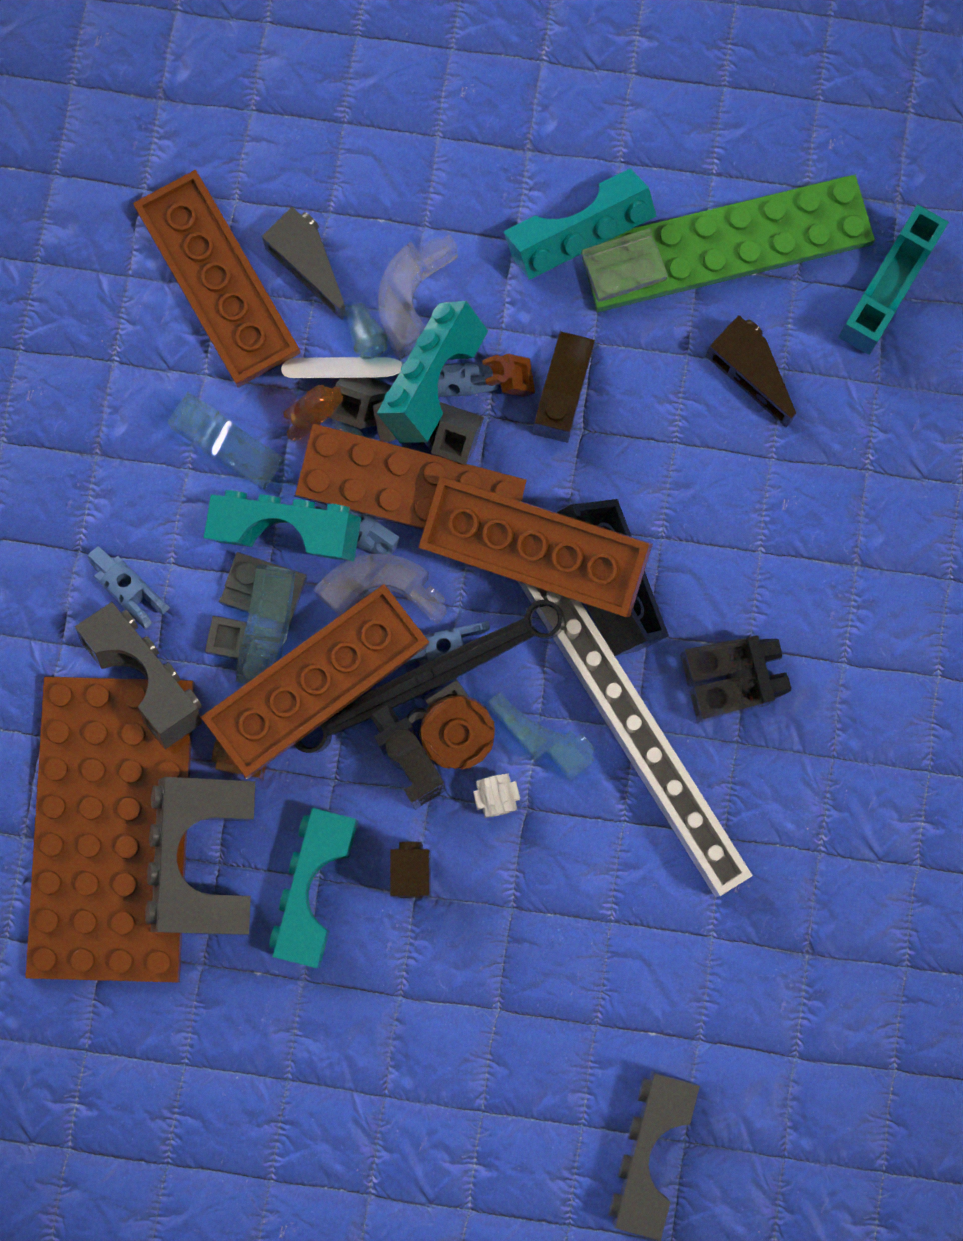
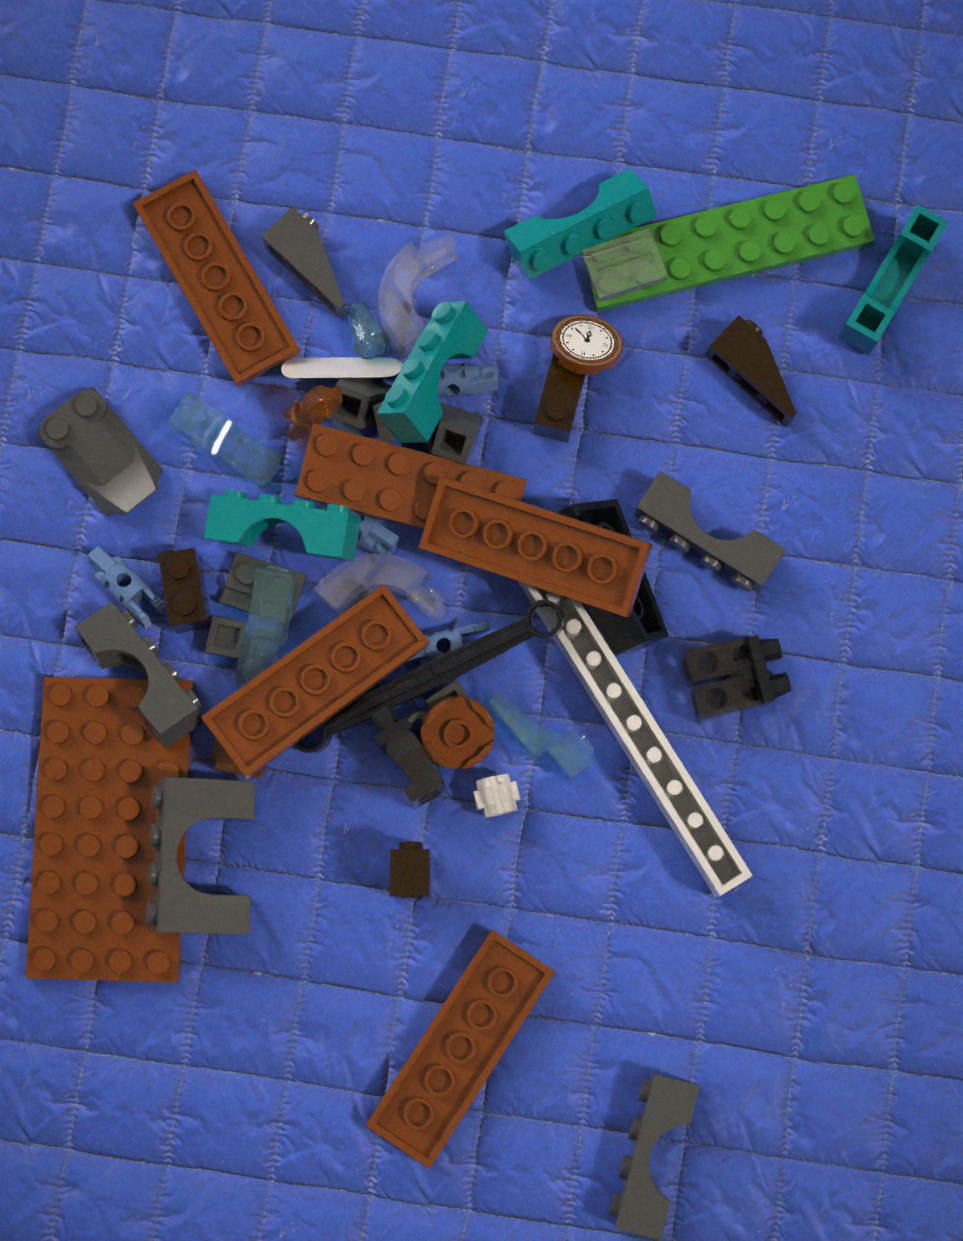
(101, 453): none -> dark grey slope
(185, 590): none -> dark brown brick
(301, 936): teal arch -> none
(460, 1049): none -> dark orange plate
(512, 373): dark orange plate -> none
(586, 344): none -> tile
(668, 510): none -> dark grey arch

